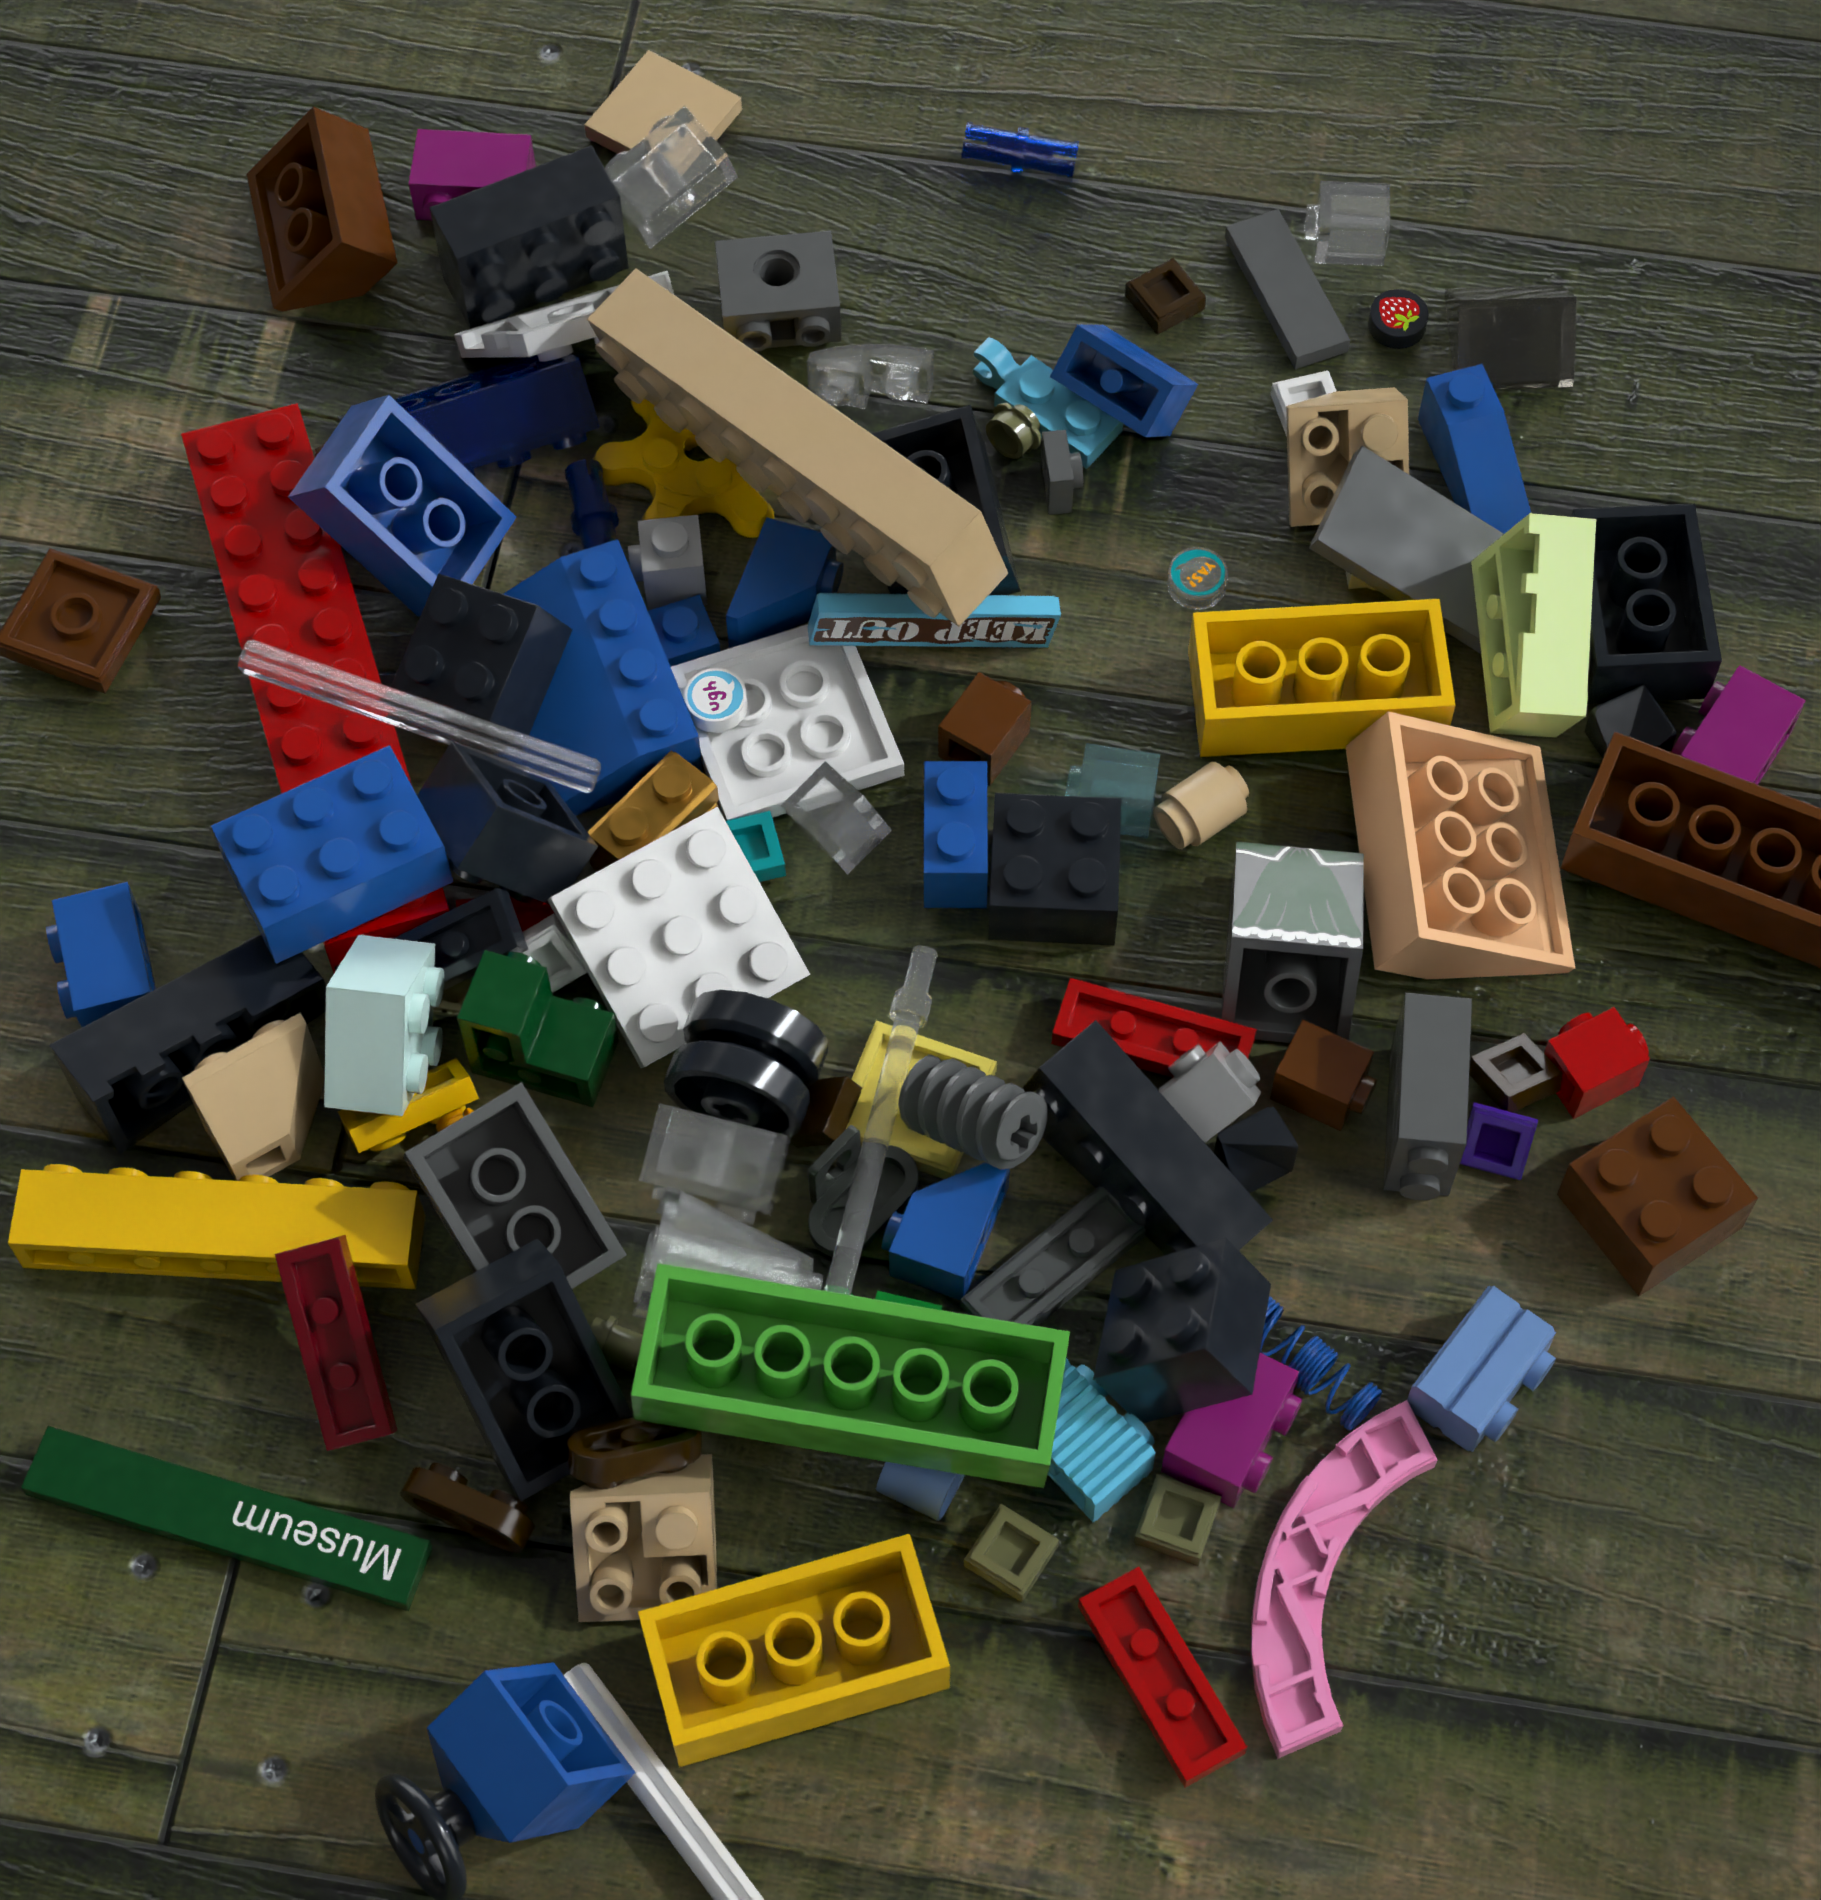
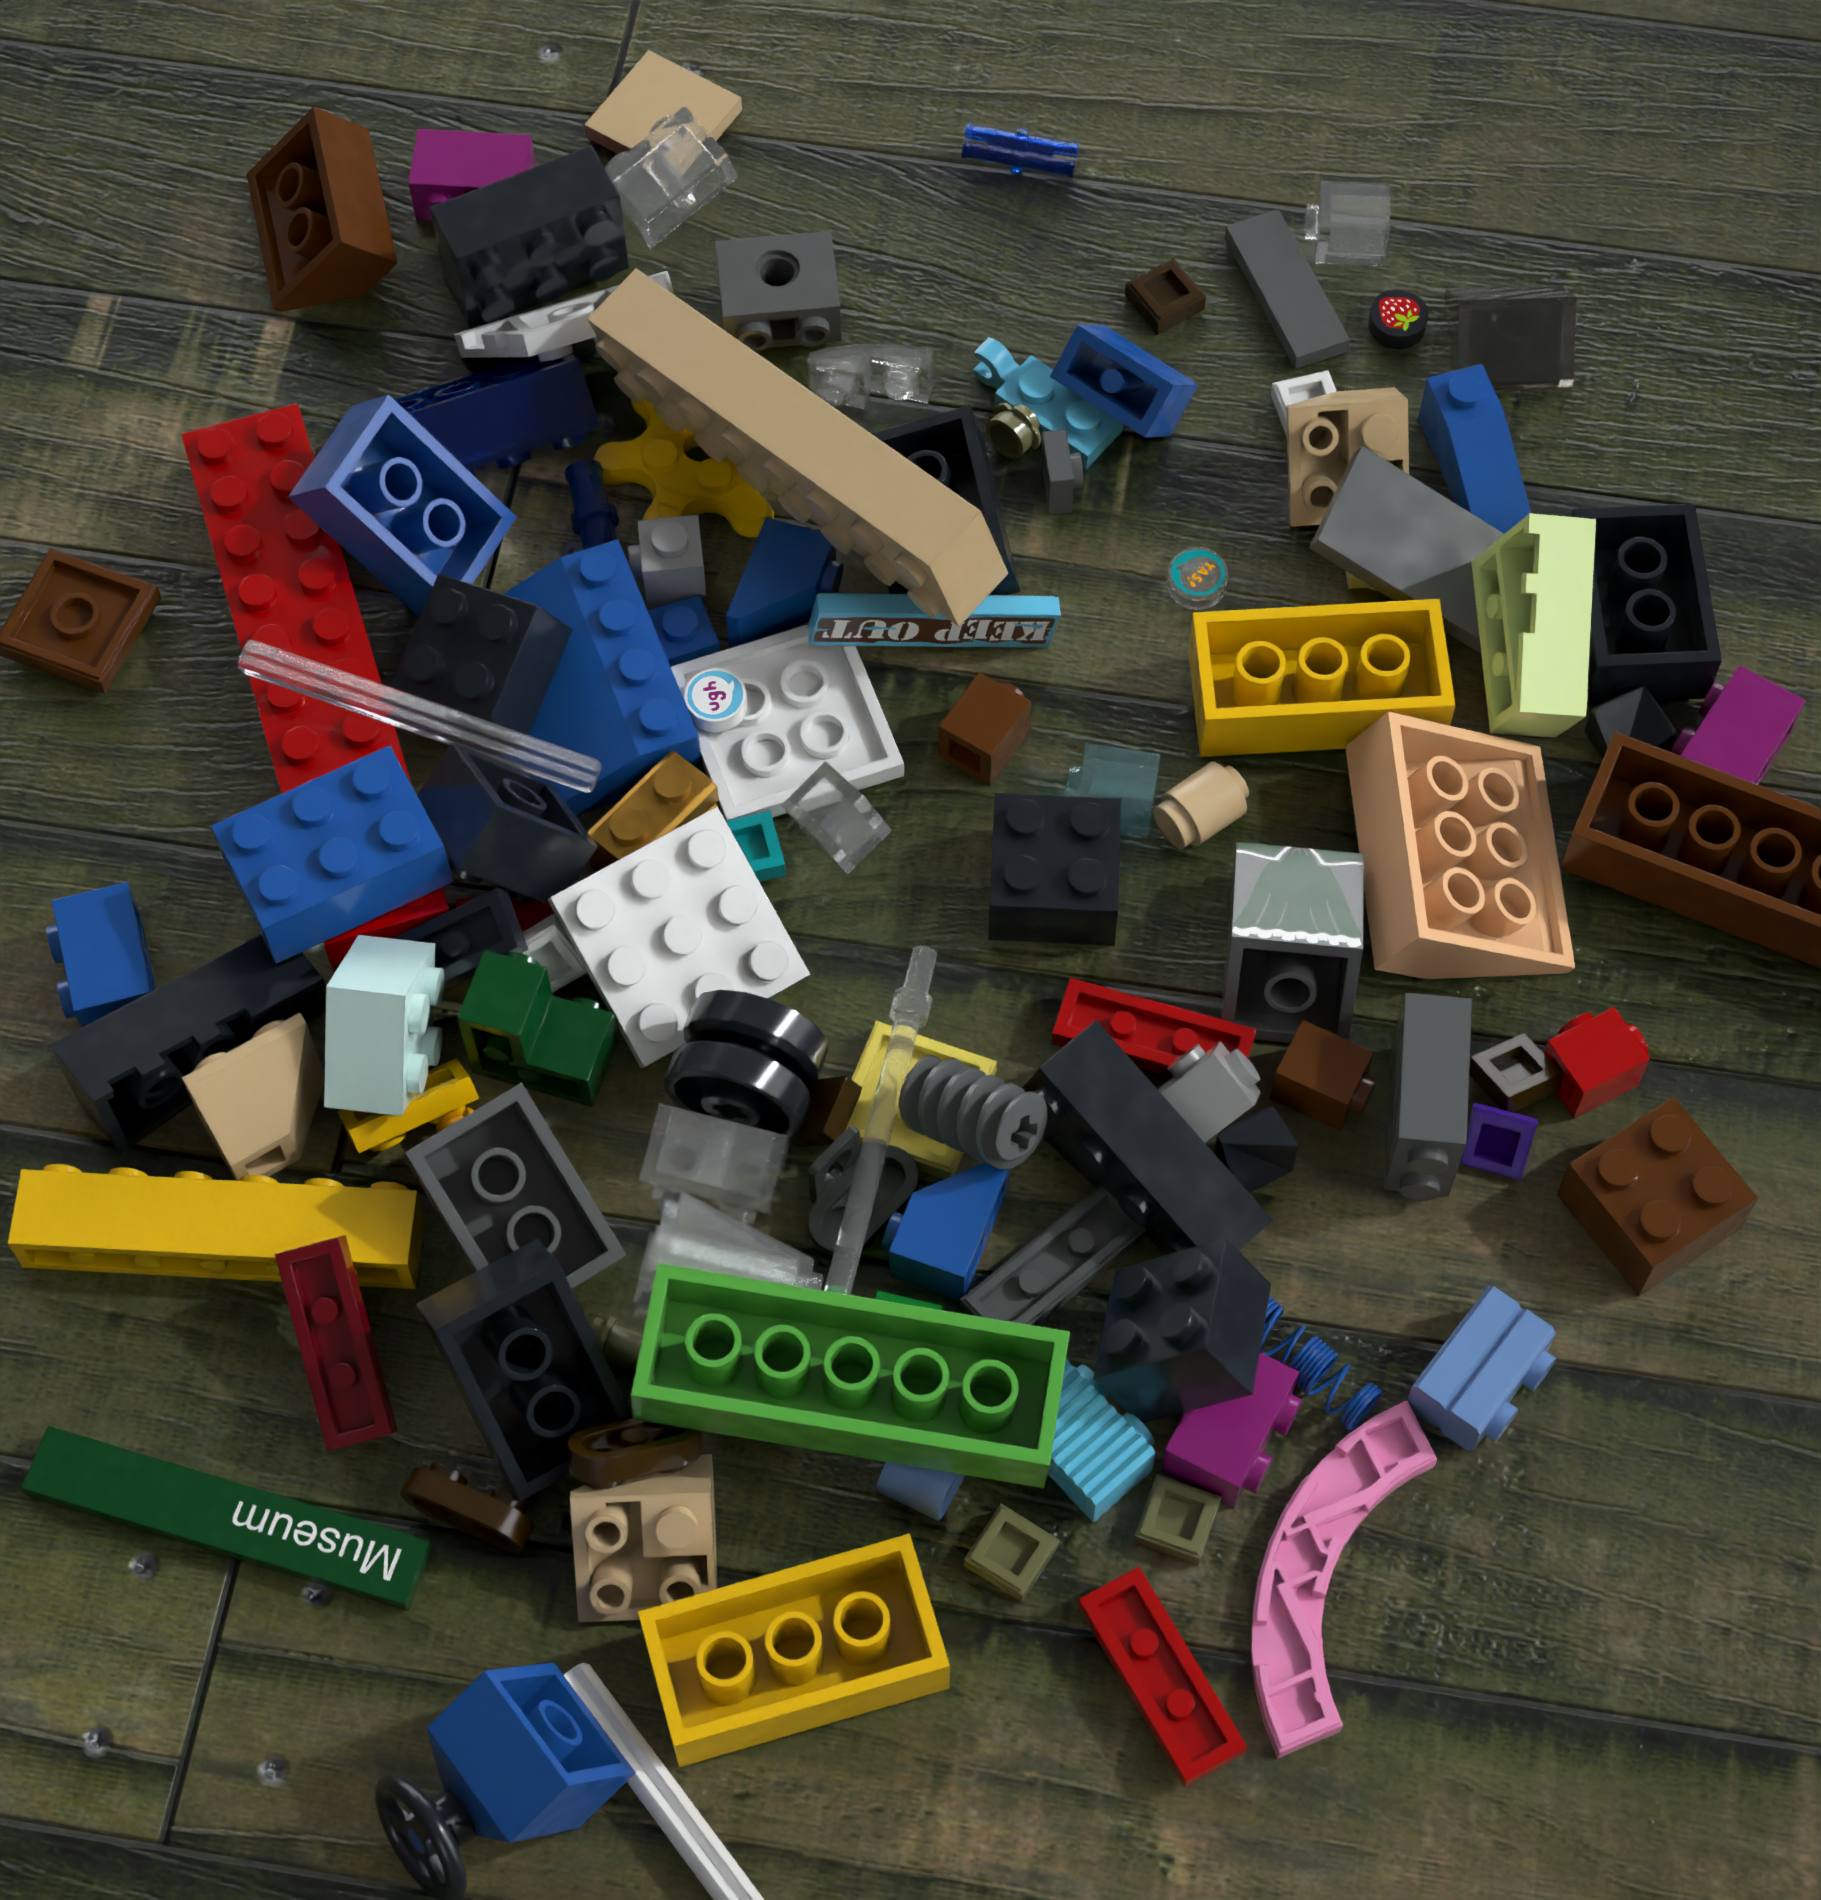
(955, 834): blue brick -> none

